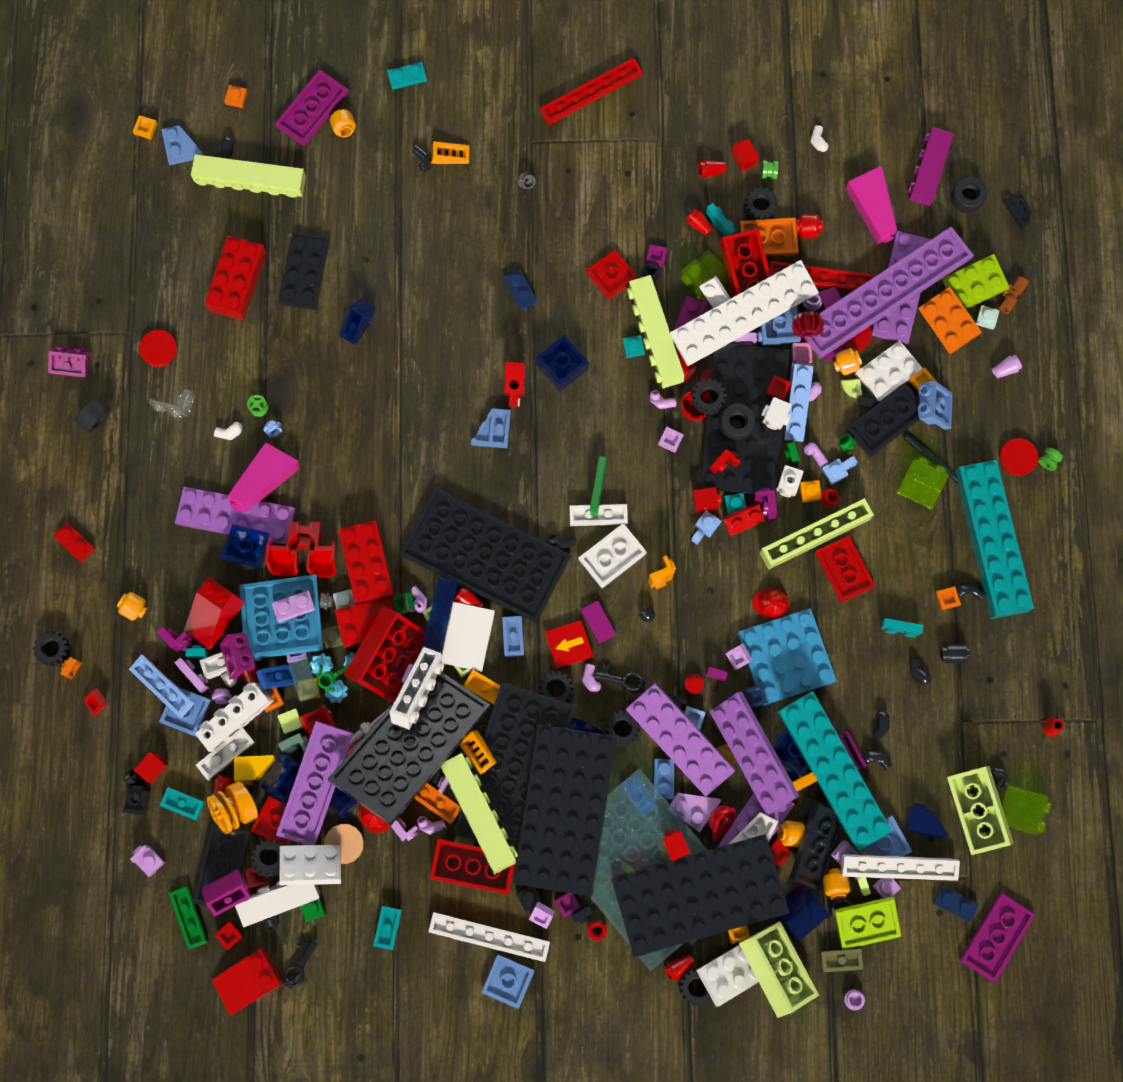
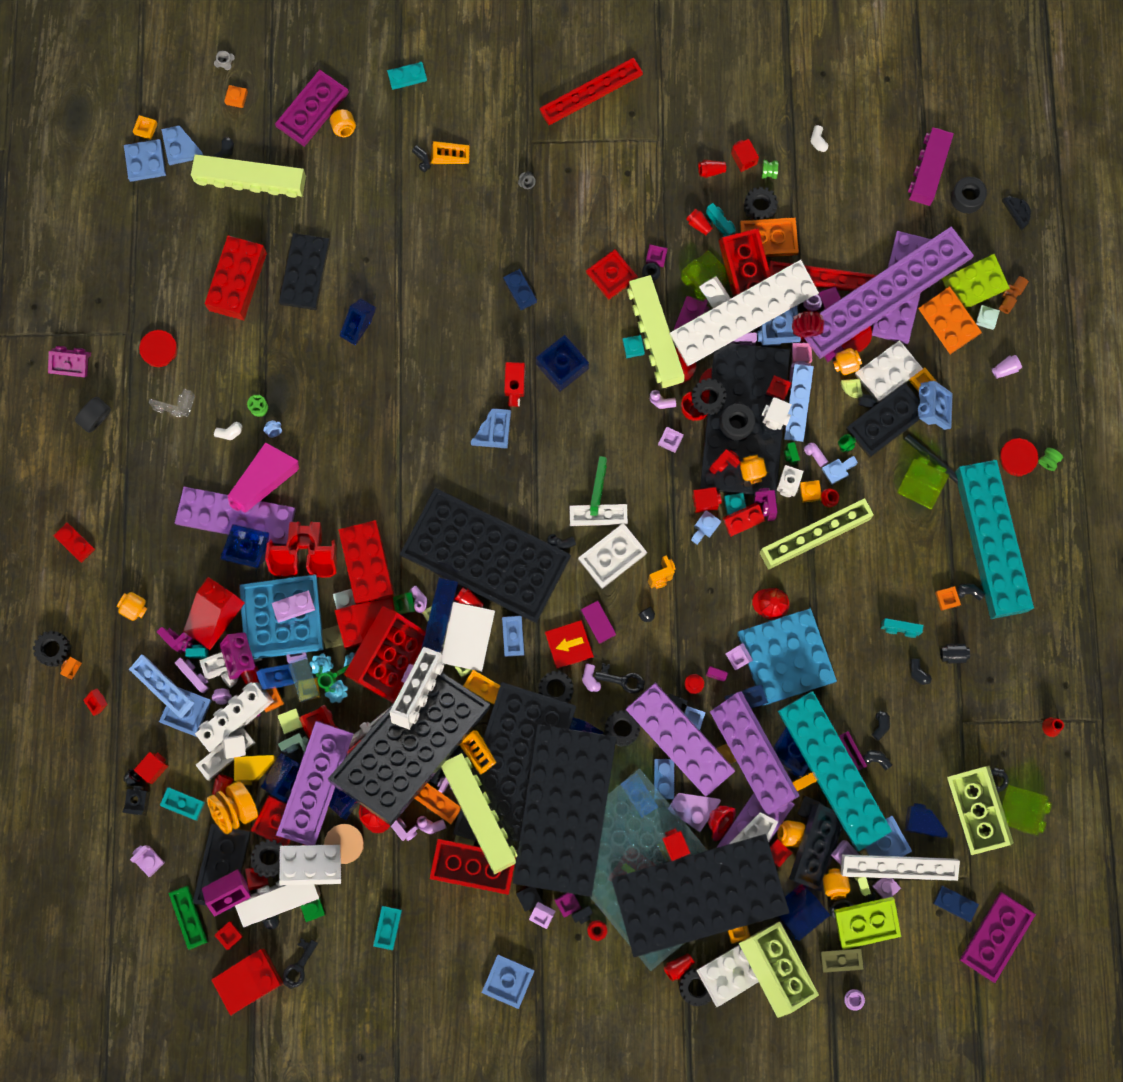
(144, 160): none -> medium blue plate
(221, 55): none -> light grey plate
(234, 746): none -> white tile
(326, 600): dark grey plate -> none
(489, 937): white plate -> none
(753, 469): none -> light orange head
(809, 226): red head -> none
(815, 390): lavender arm -> none
(845, 569): red tile -> none
(873, 203): dark pink slope -> none

